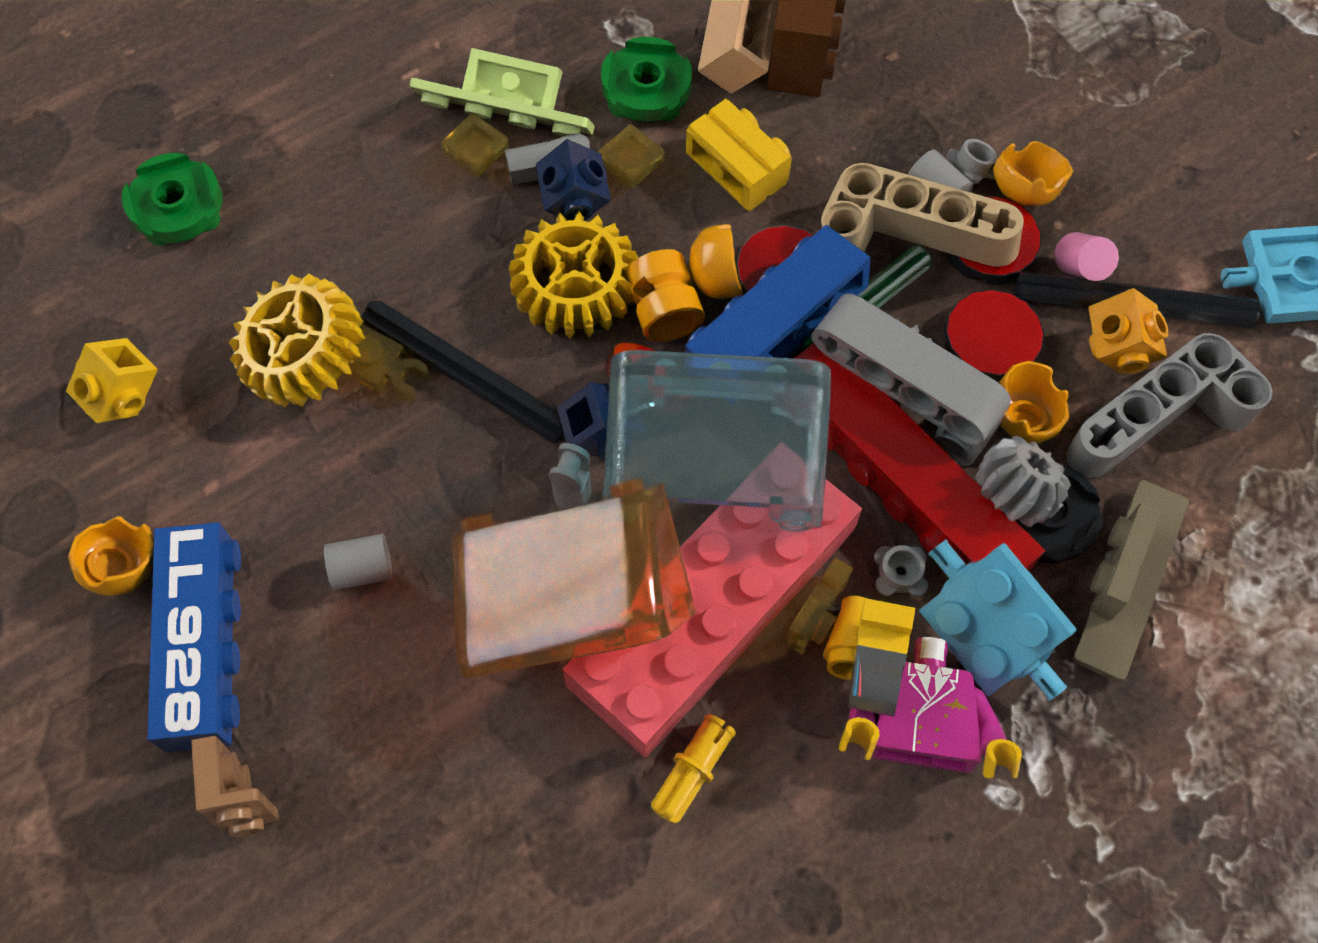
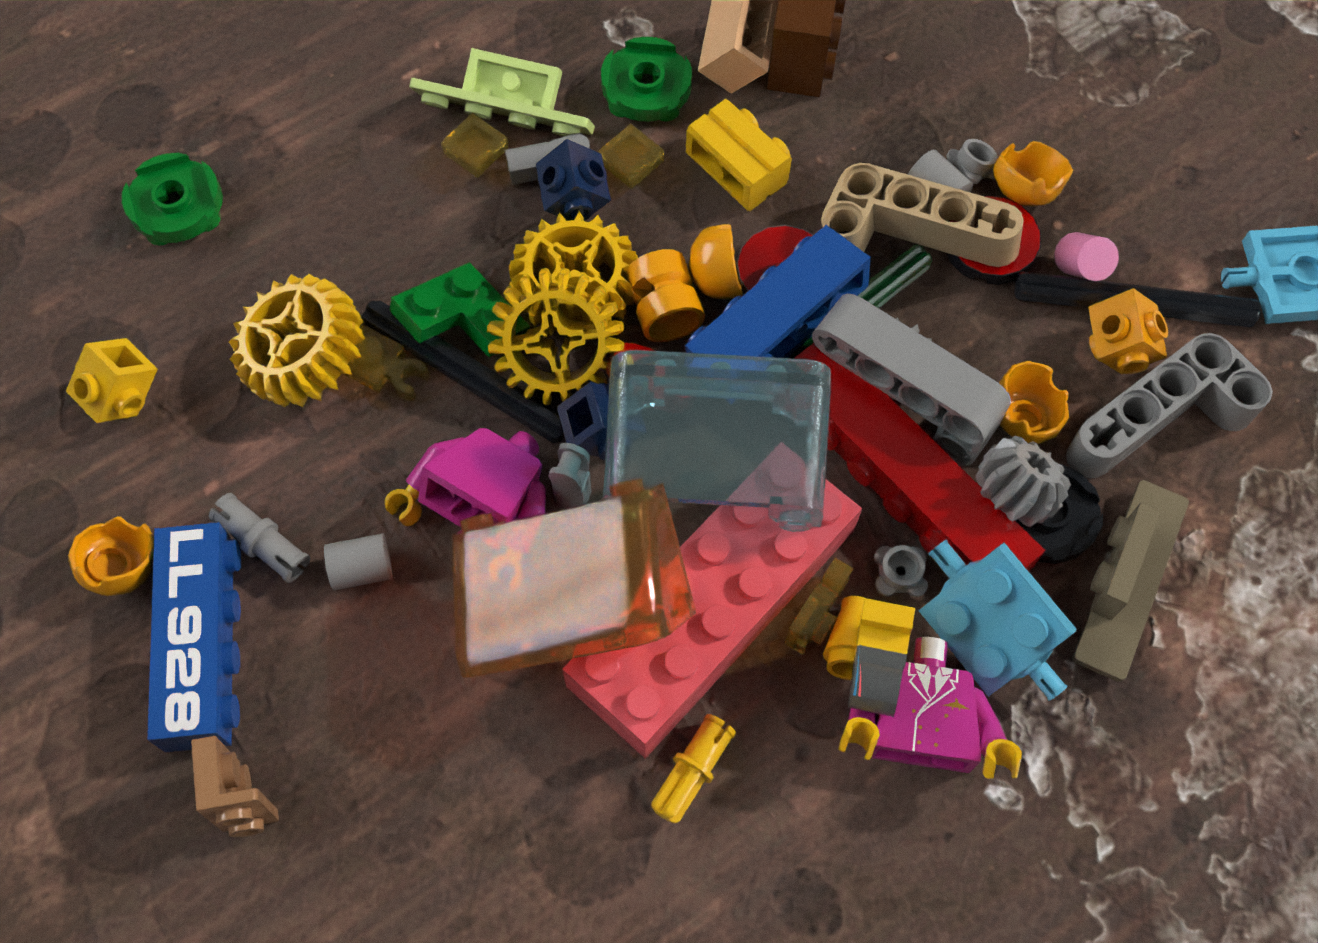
(259, 537): none -> light grey pin
(452, 300): none -> green plate
(474, 478): none -> dark pink torso
(532, 342): none -> yellow gear
(993, 332): red tile -> none

